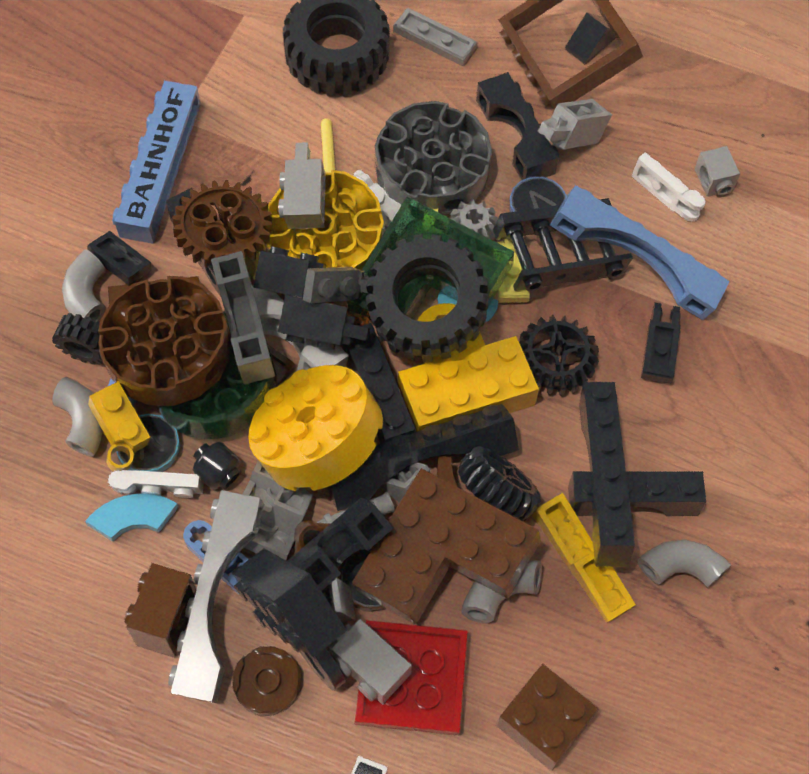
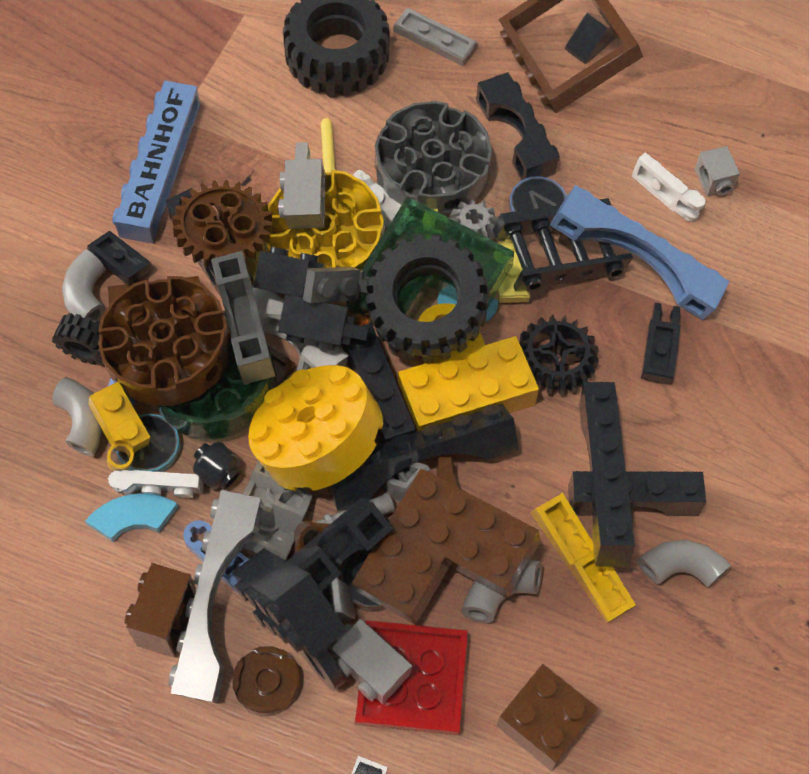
(499, 483): black gear -> none
(576, 124): light grey hinge -> none

